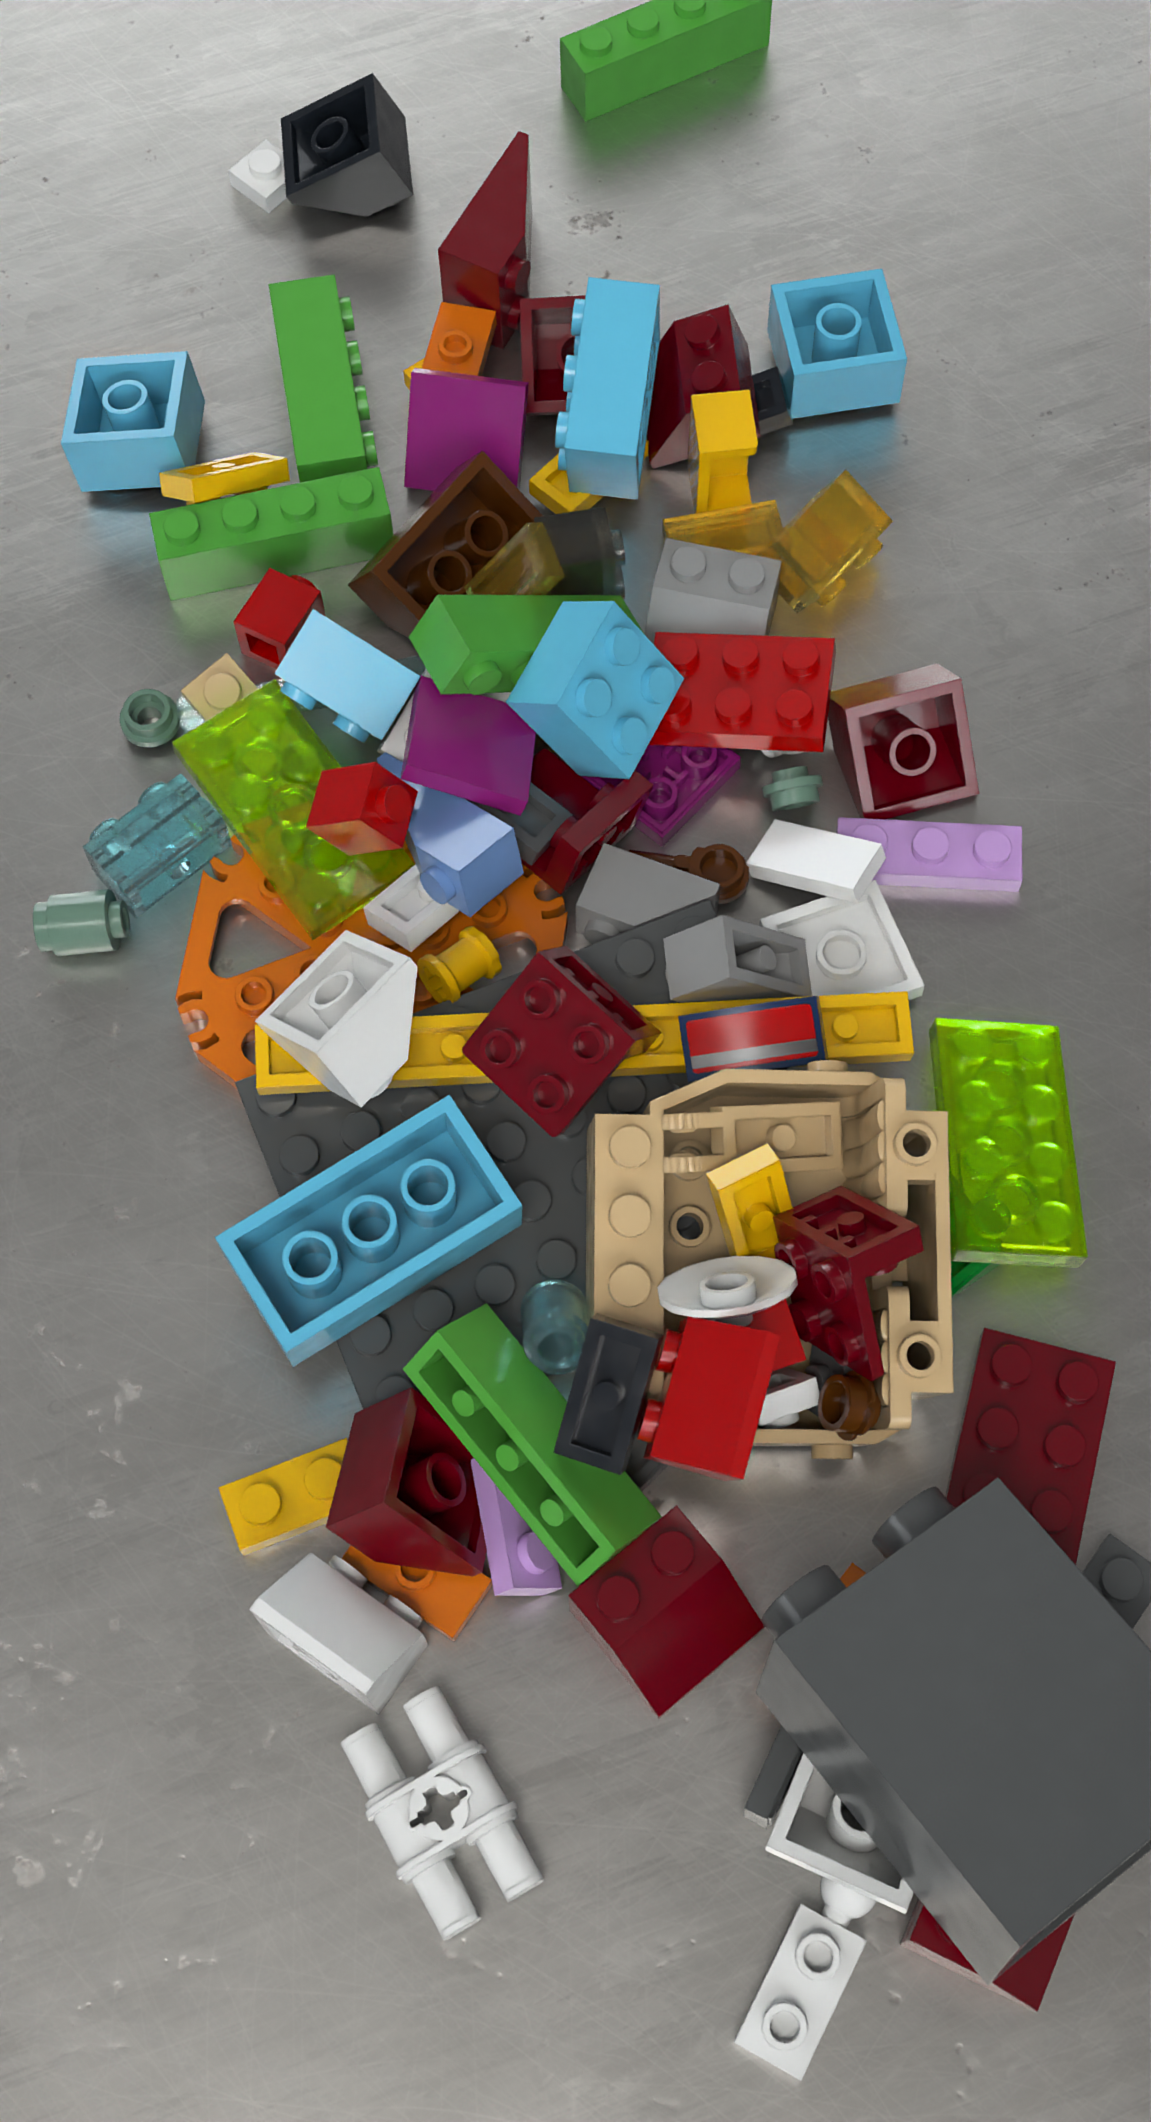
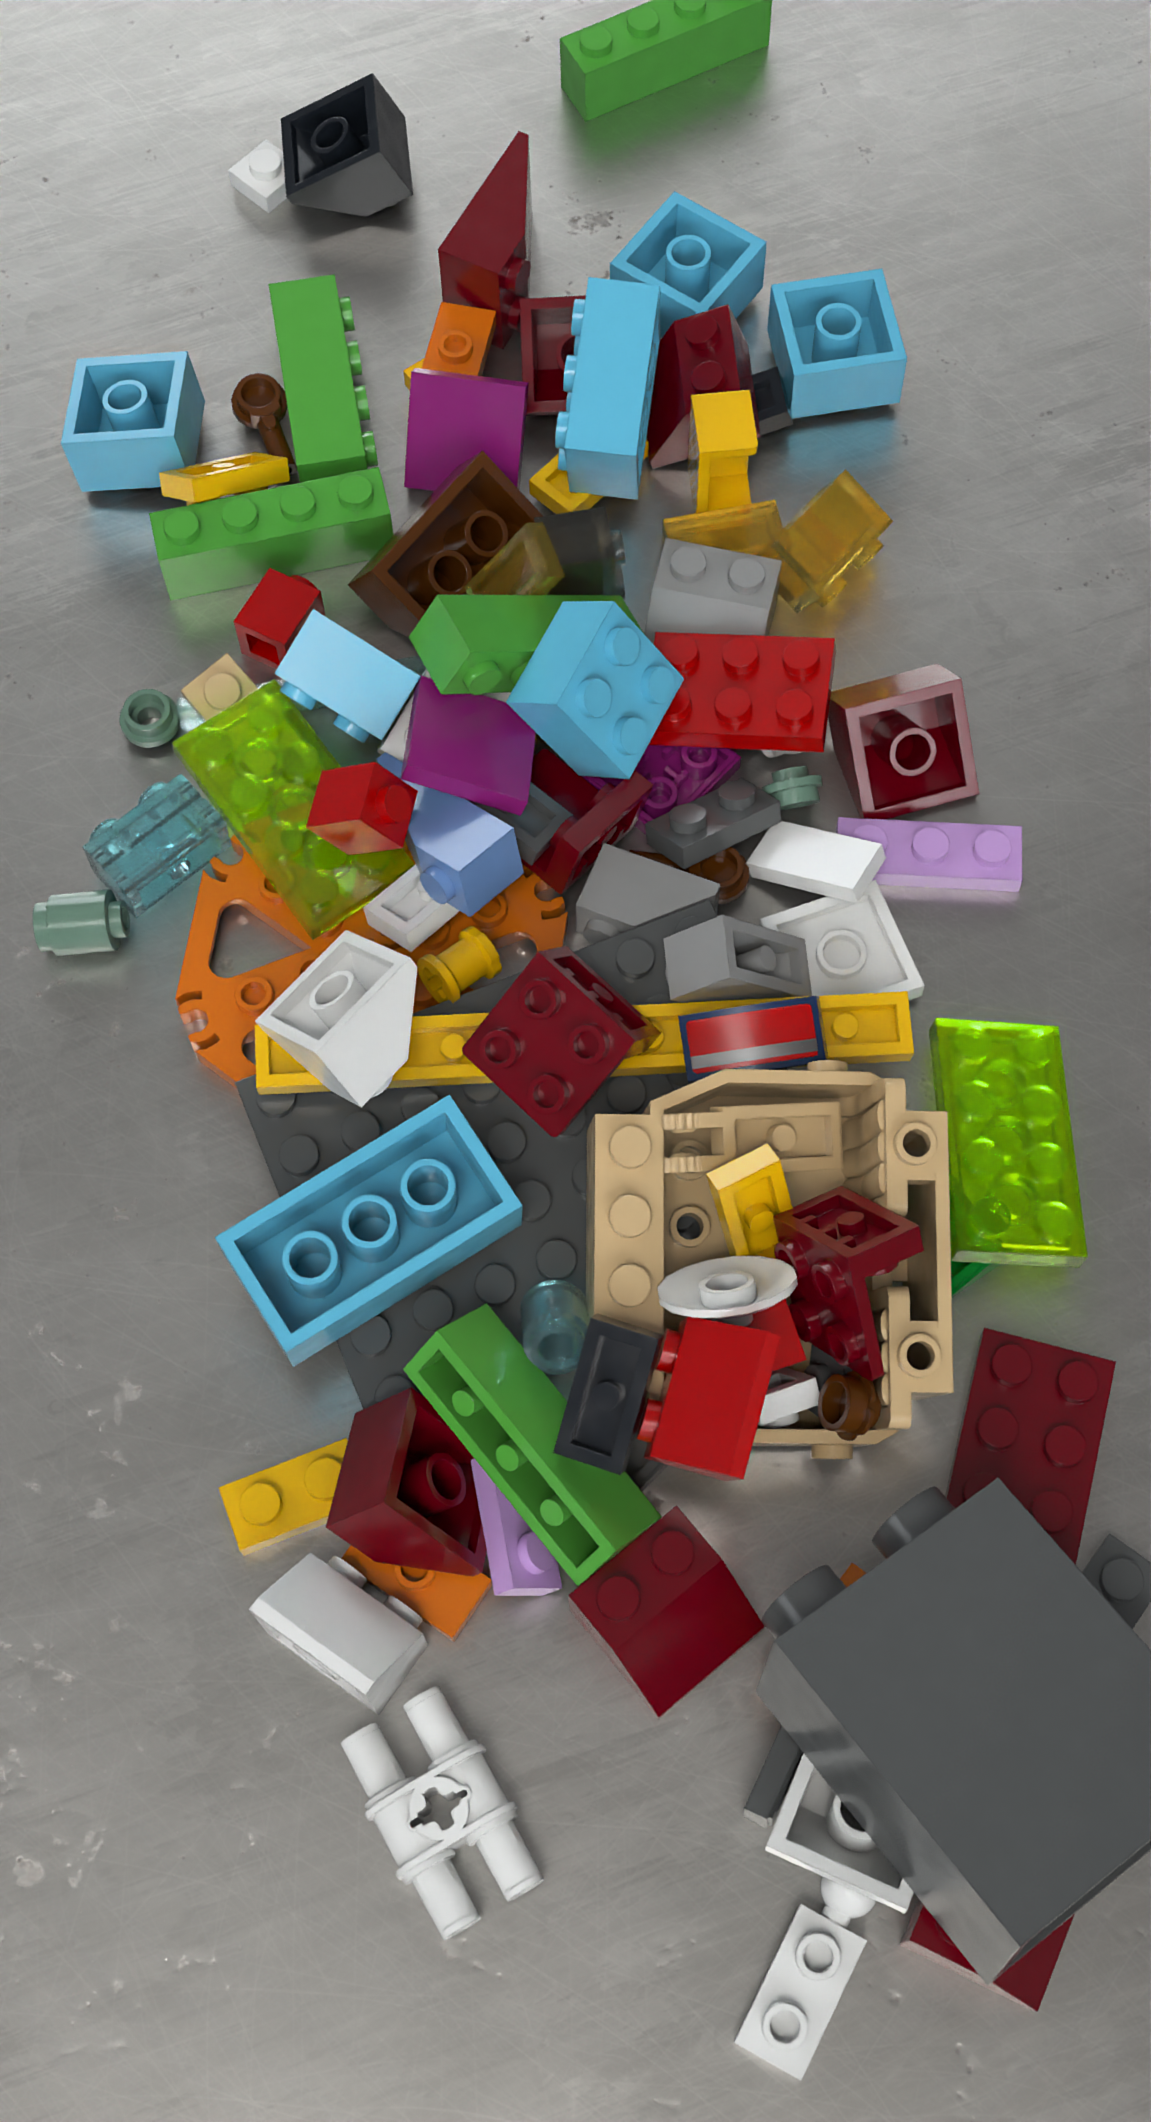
(261, 405): none -> reddish brown plate
(694, 259): none -> medium azure brick
(713, 822): none -> dark grey plate

